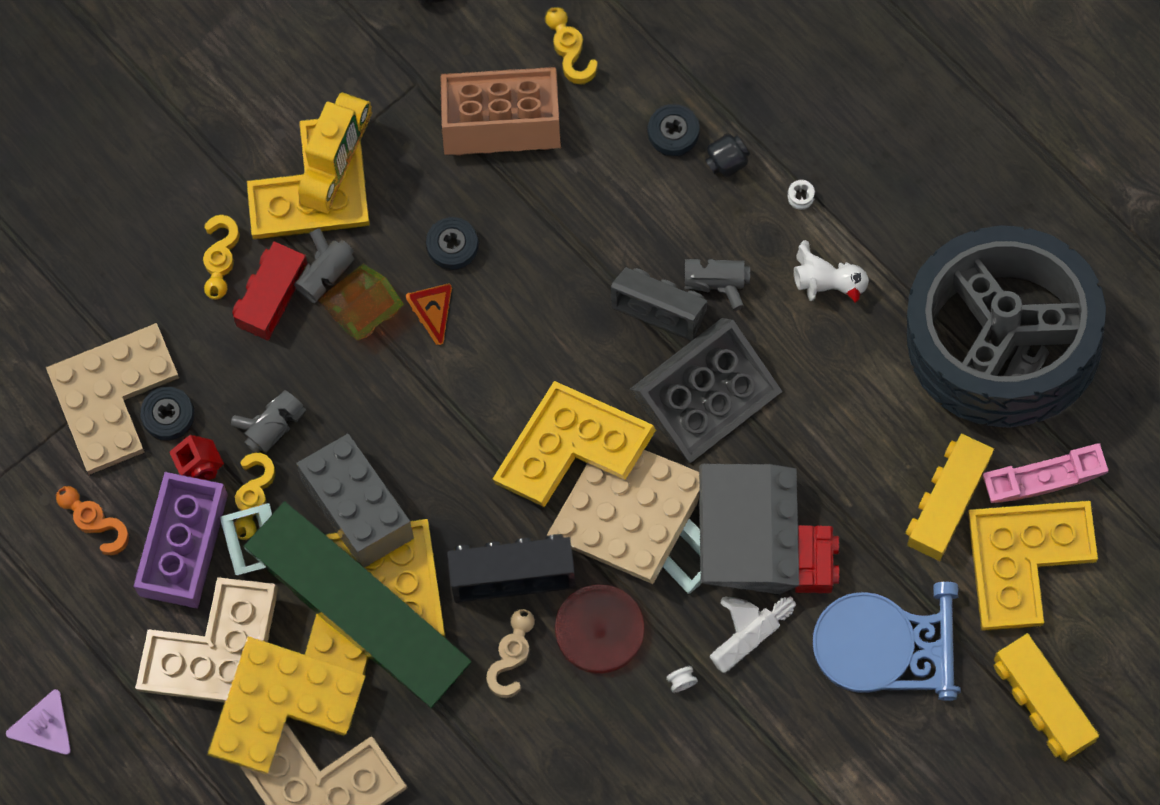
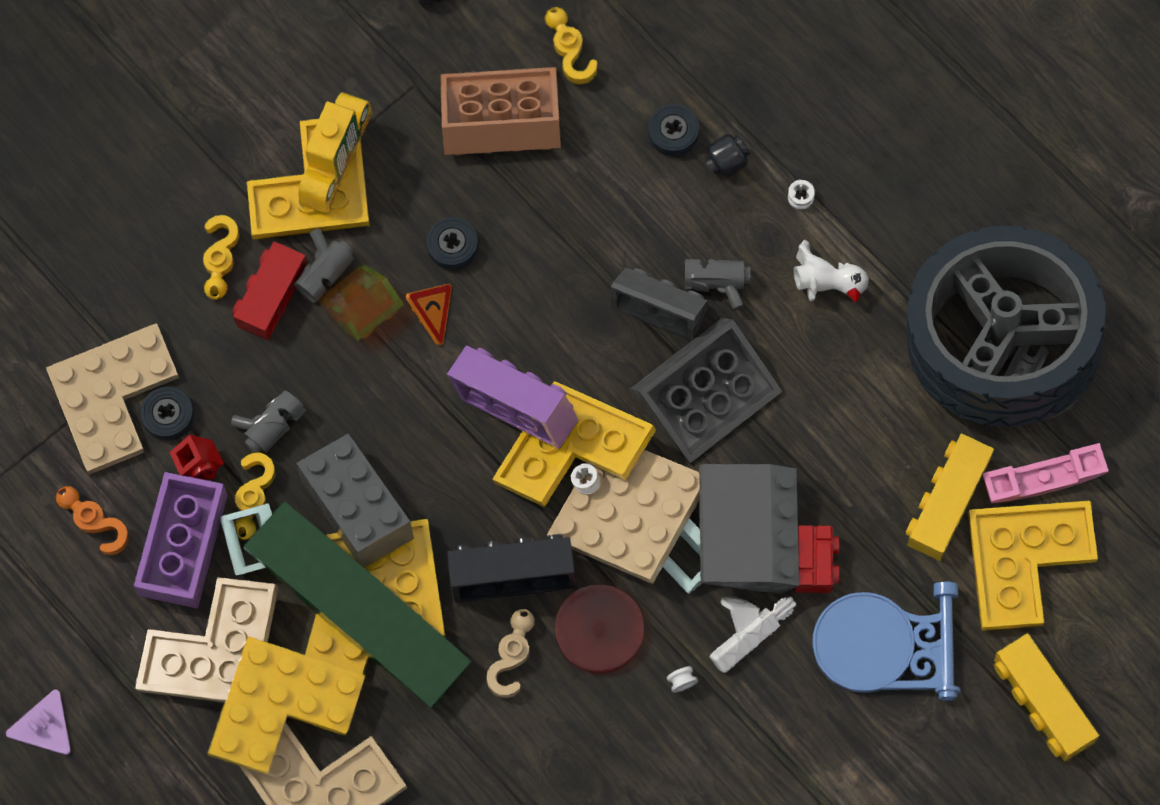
(513, 396): none -> medium lavender brick
(592, 485): none -> white bush

